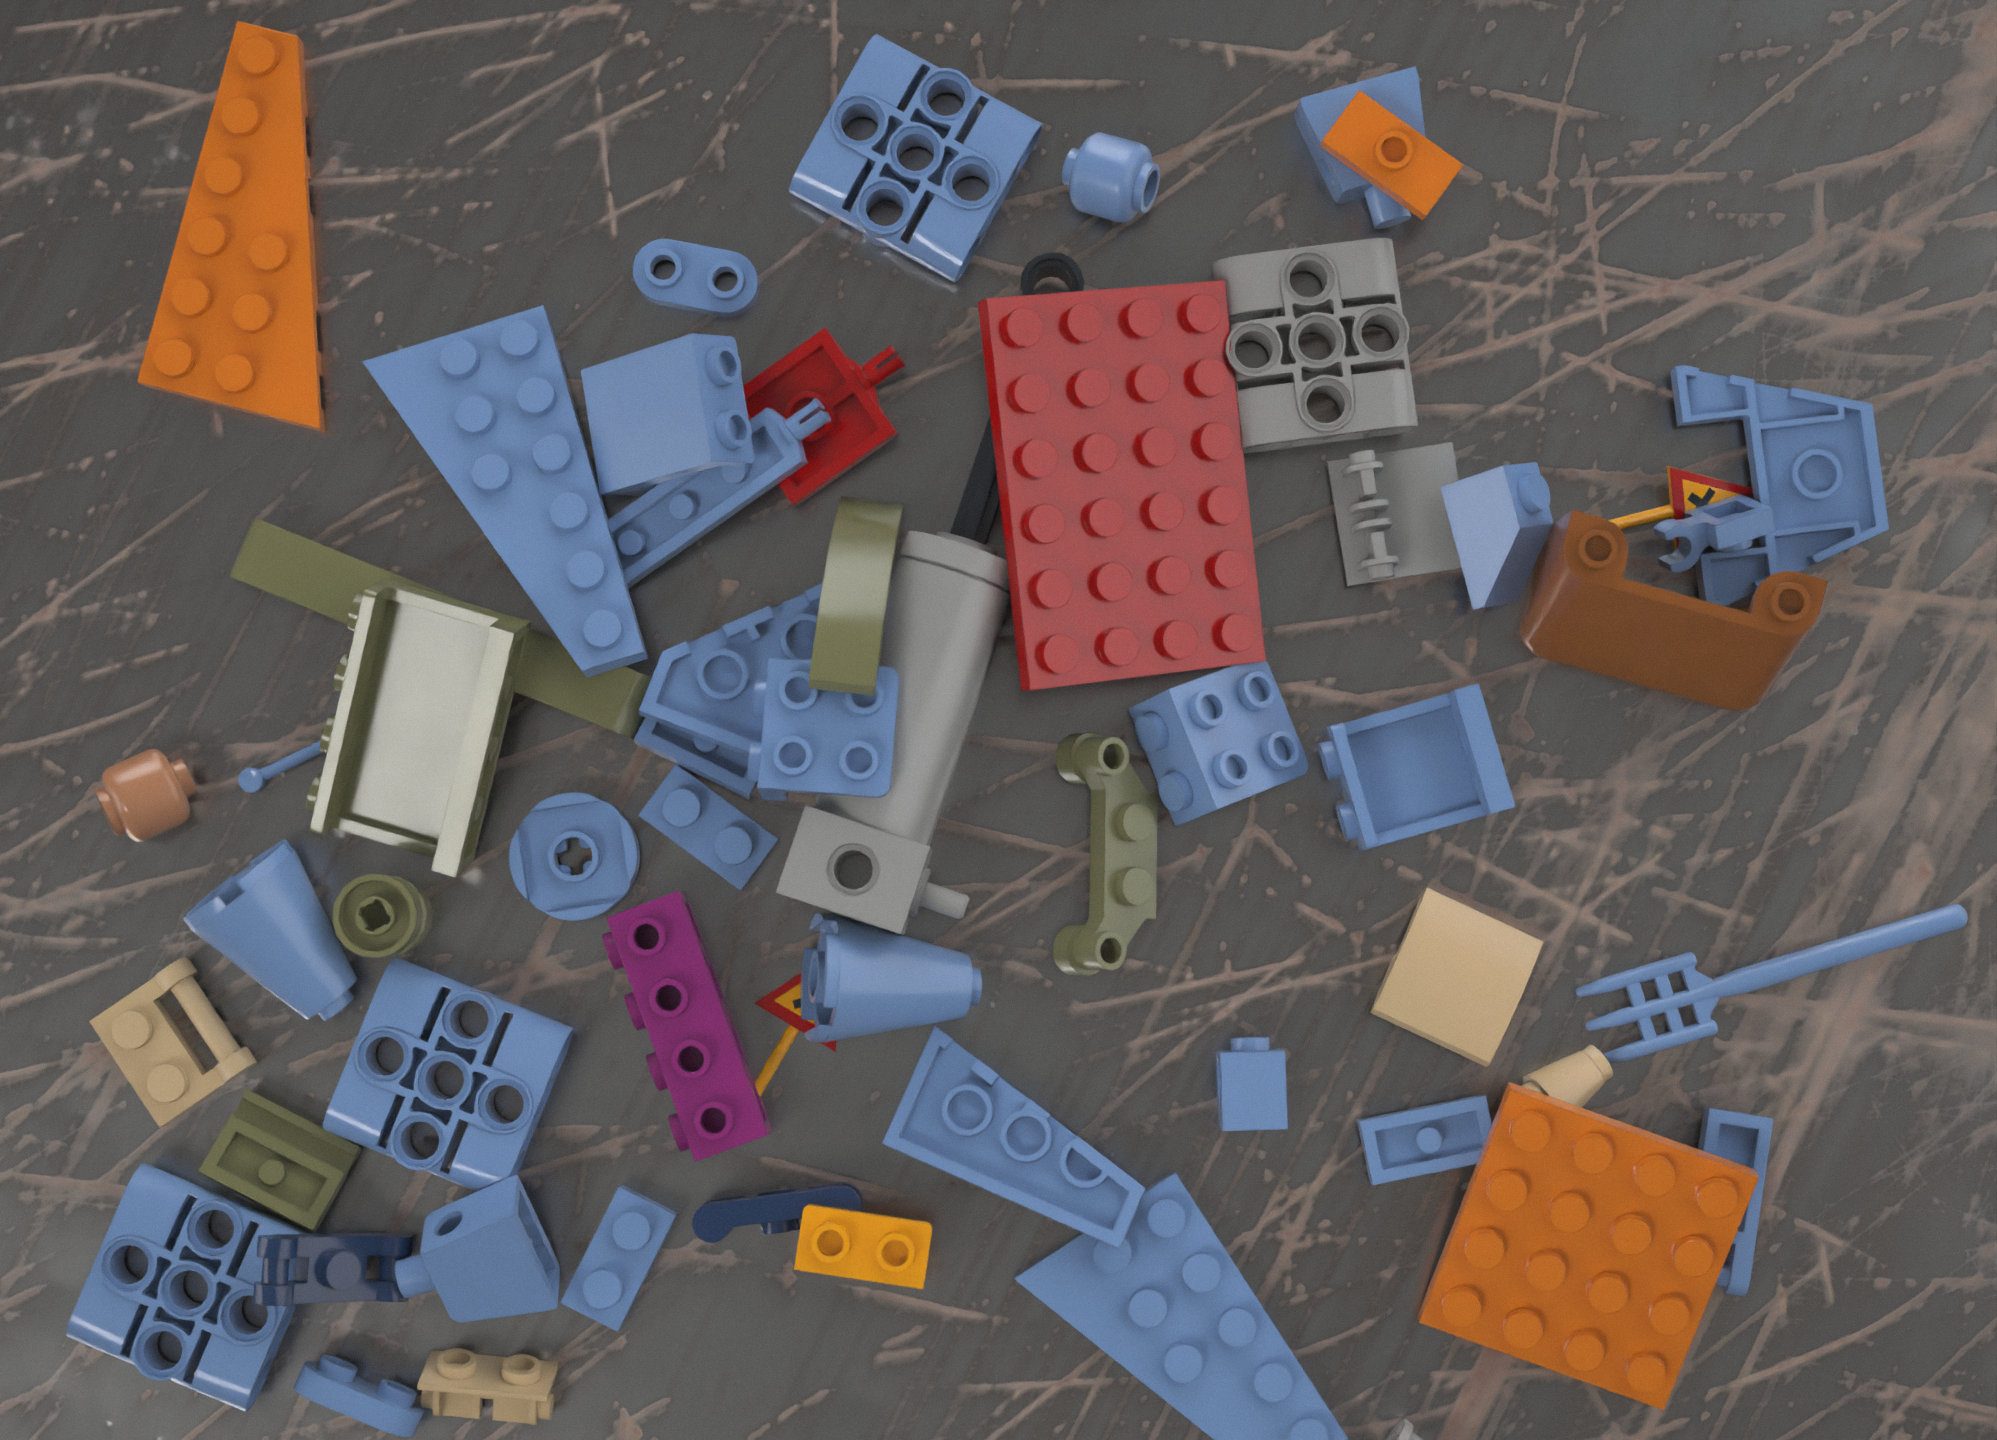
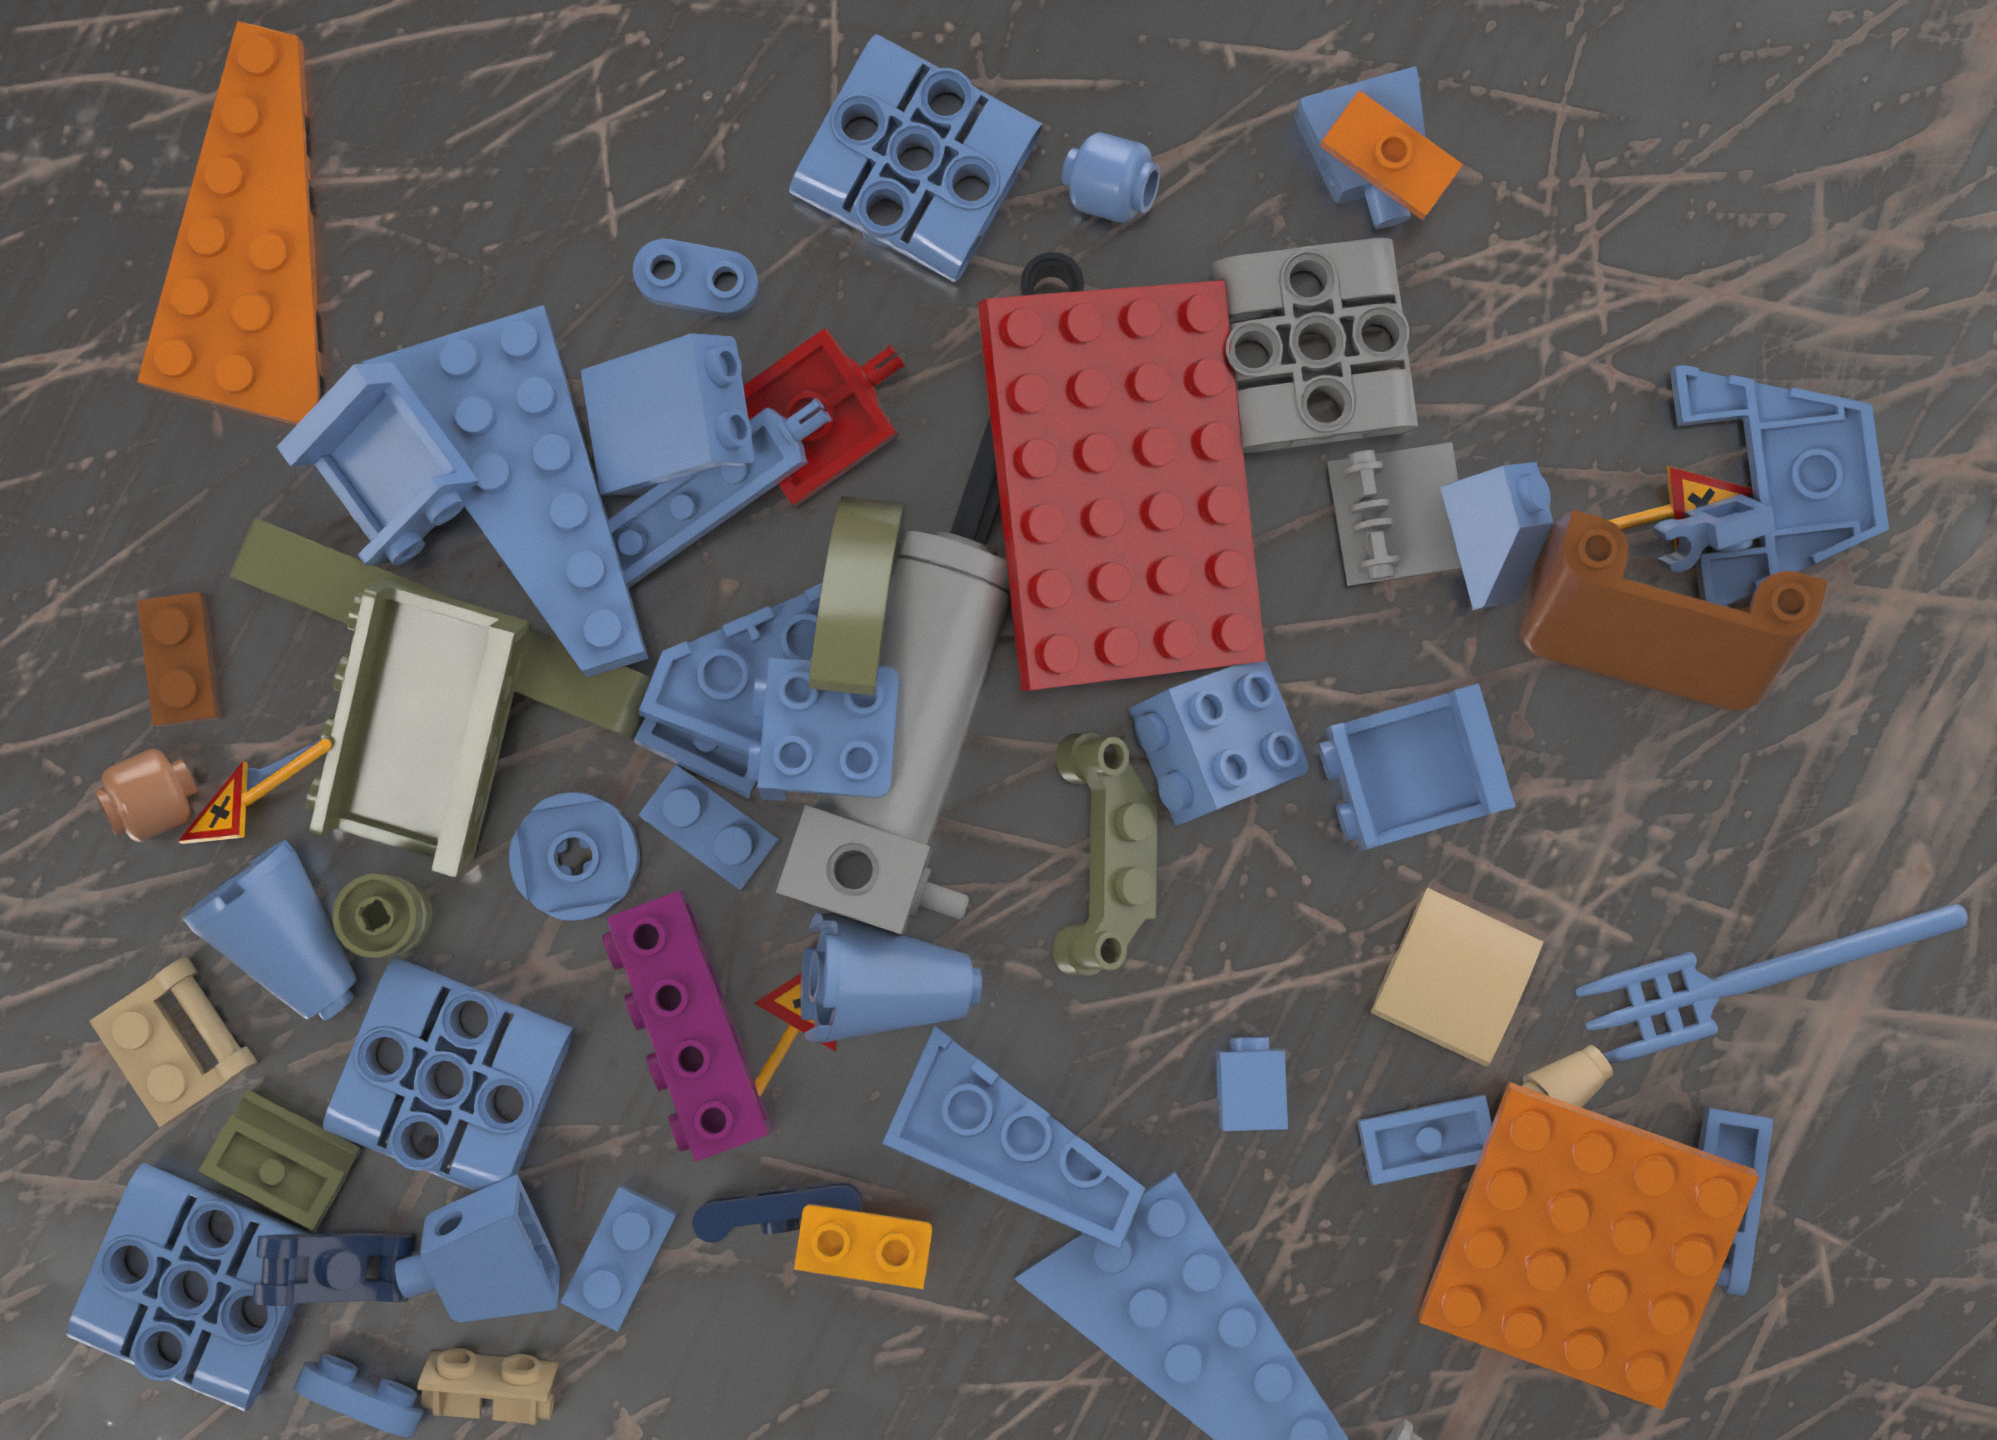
(179, 659): none -> dark orange plate
(226, 811): none -> light orange piece
(382, 460): none -> medium blue panel

